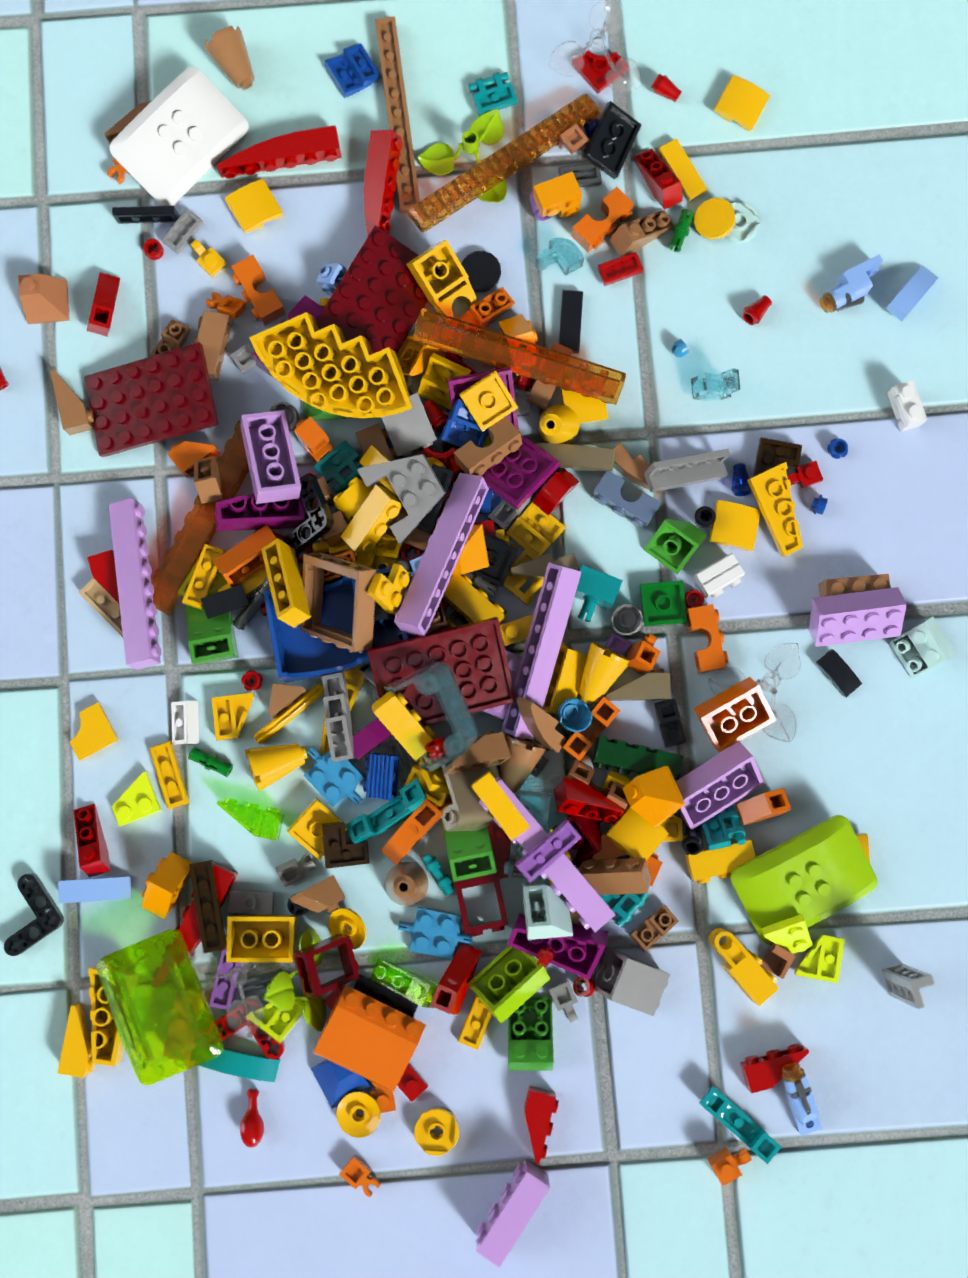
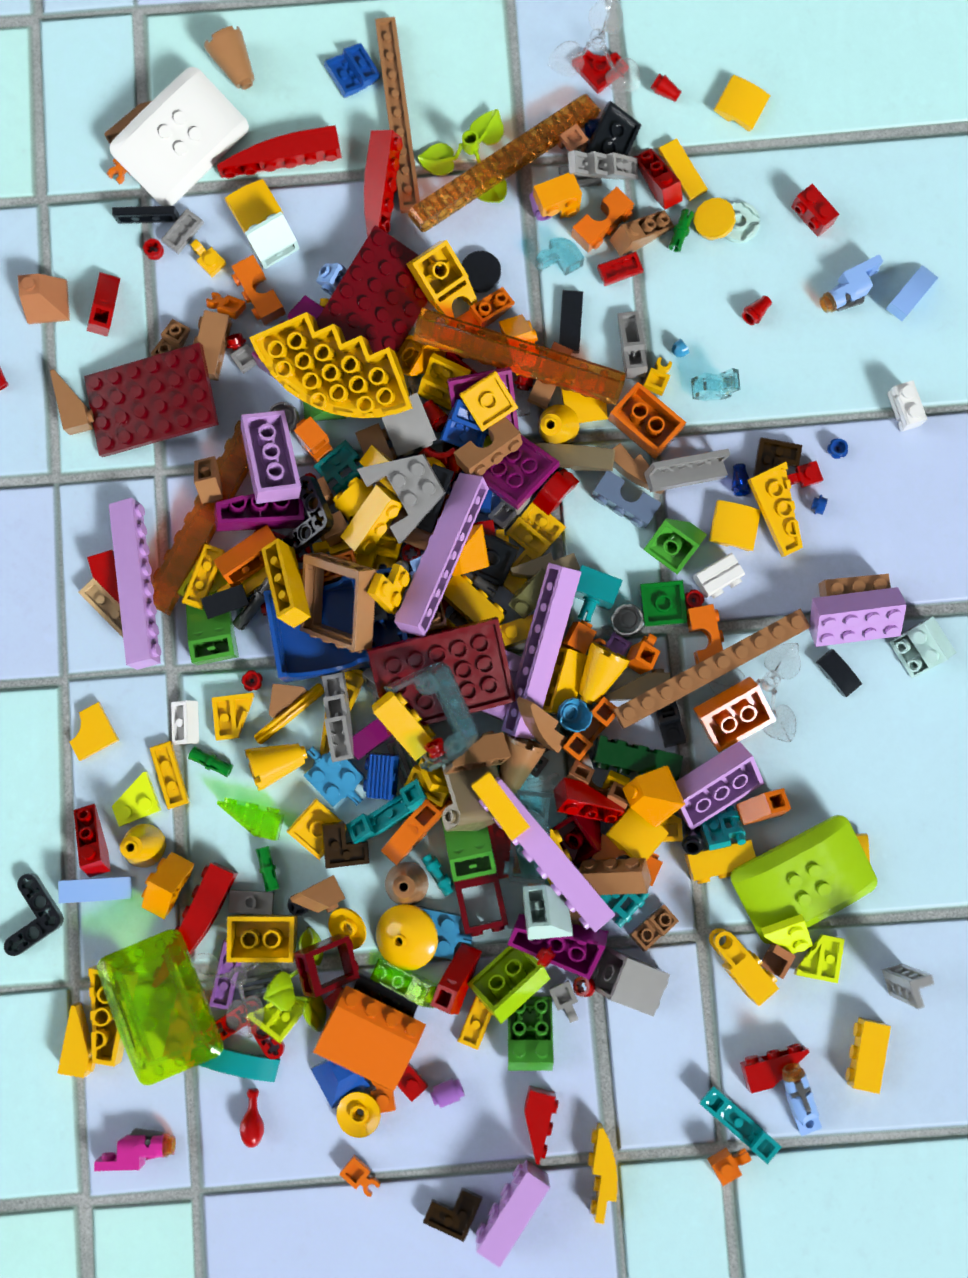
(135, 1148): none -> dark pink plate
(143, 845): none -> yellow cone
(187, 452): orange slope -> none
(208, 906): dark brown plate -> none
(235, 341): none -> red plate
(267, 868): none -> green pin
(271, 240): none -> light aqua slope
(294, 871): light grey plate -> none
(414, 929): none -> yellow dish
(425, 1138): yellow plate -> none
(447, 1093): none -> medium lavender brick
(454, 1220): none -> dark brown plate
(493, 98): teal plate -> none
(526, 597): none -> olive slope
(548, 851): medium lavender tile -> none
(580, 637): none -> orange brick
(602, 1164): none -> yellow slope
(603, 165): none -> light grey slope
(632, 345): none -> light grey slope
(646, 420): none -> orange brick
(657, 378): none -> yellow plate
(706, 513): black cone -> none
(711, 668): none -> medium nougat plate
(815, 210): none -> red brick
(868, 1055): none -> yellow brick

